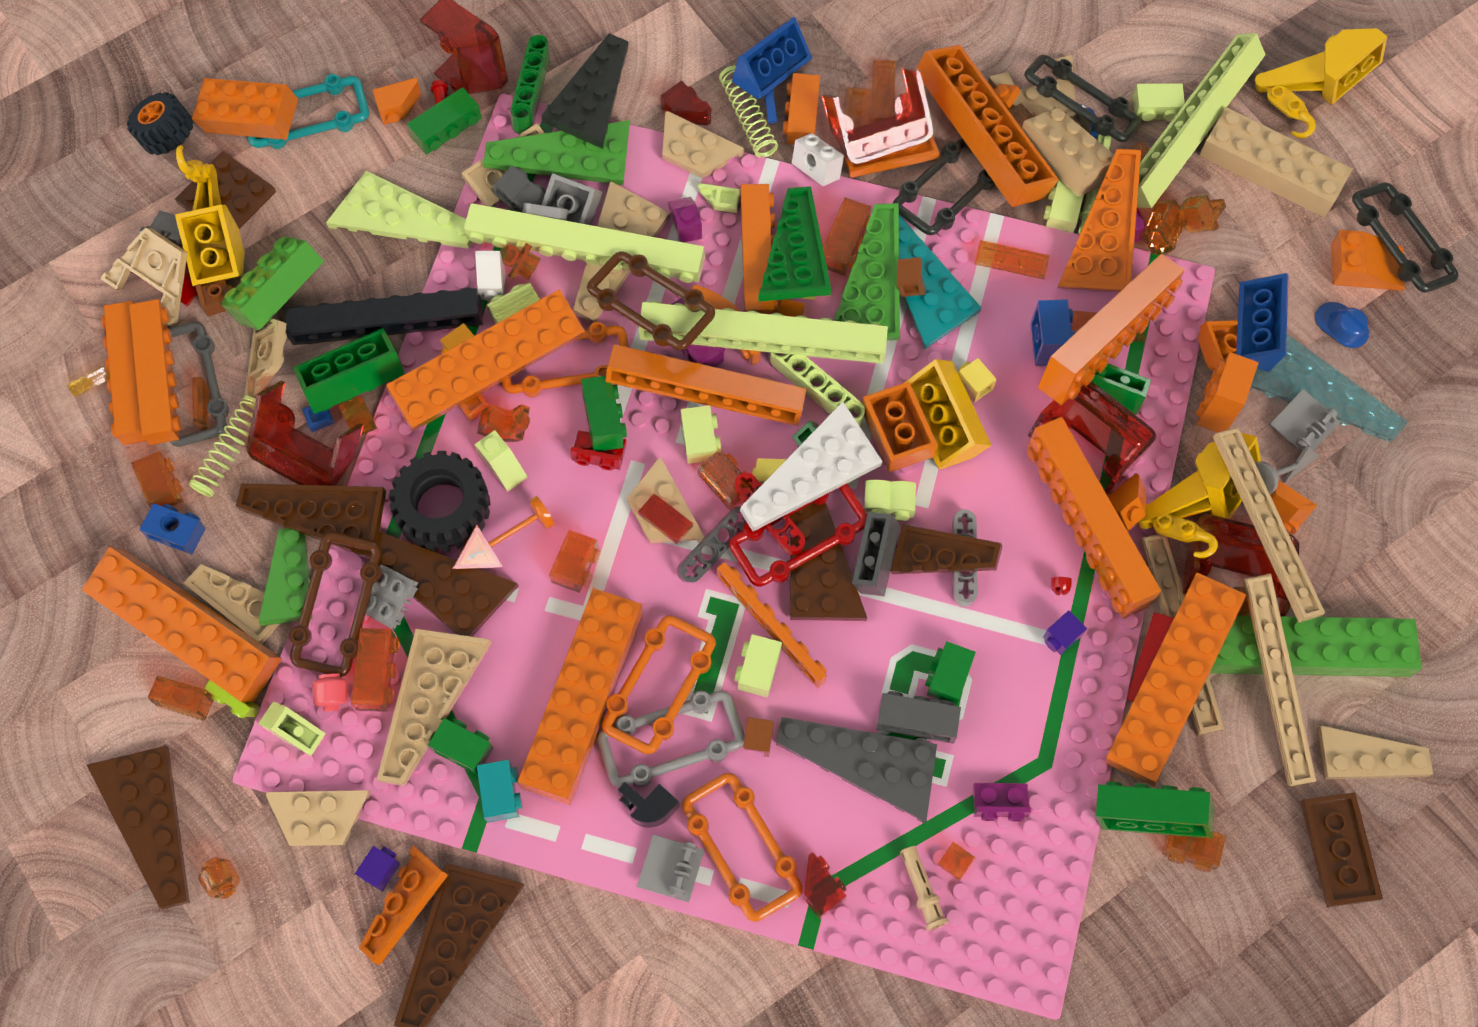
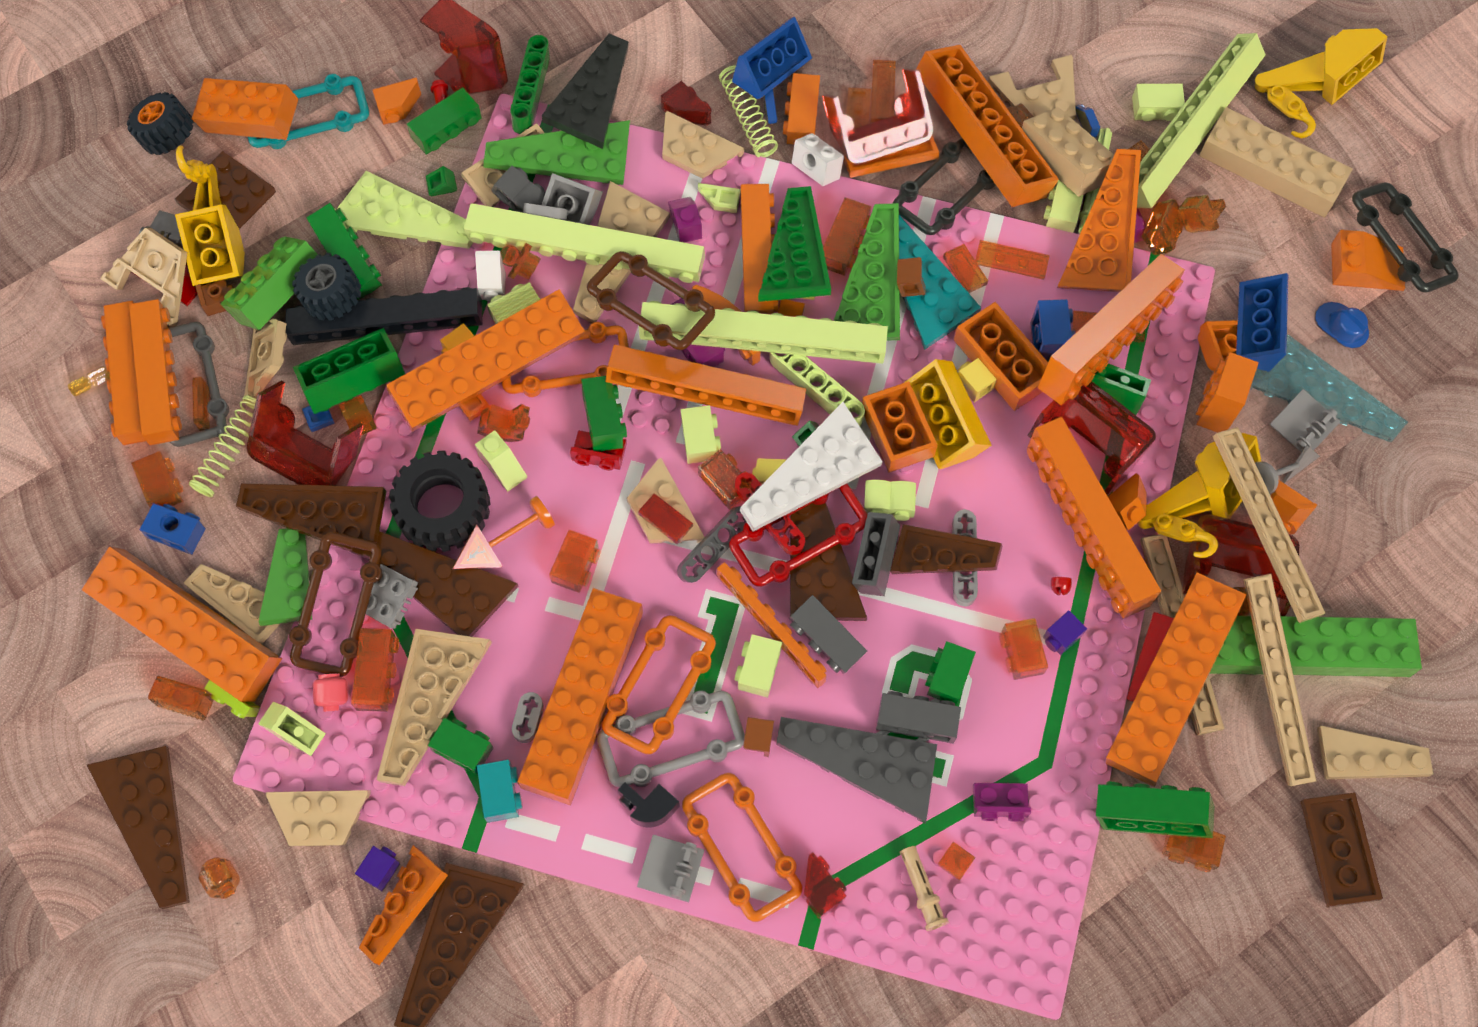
(327, 286): none -> black wheel
(341, 240): none -> green brick
(441, 182): none -> green slope
(533, 719): none -> light grey beam
(827, 635): none -> dark grey brick
(965, 268): none -> clear orange tile
(1004, 352): none -> orange brick
(1007, 93): orange plate -> none
(1023, 648): none -> clear orange brick
(1063, 70): pearl dark grey bar -> none

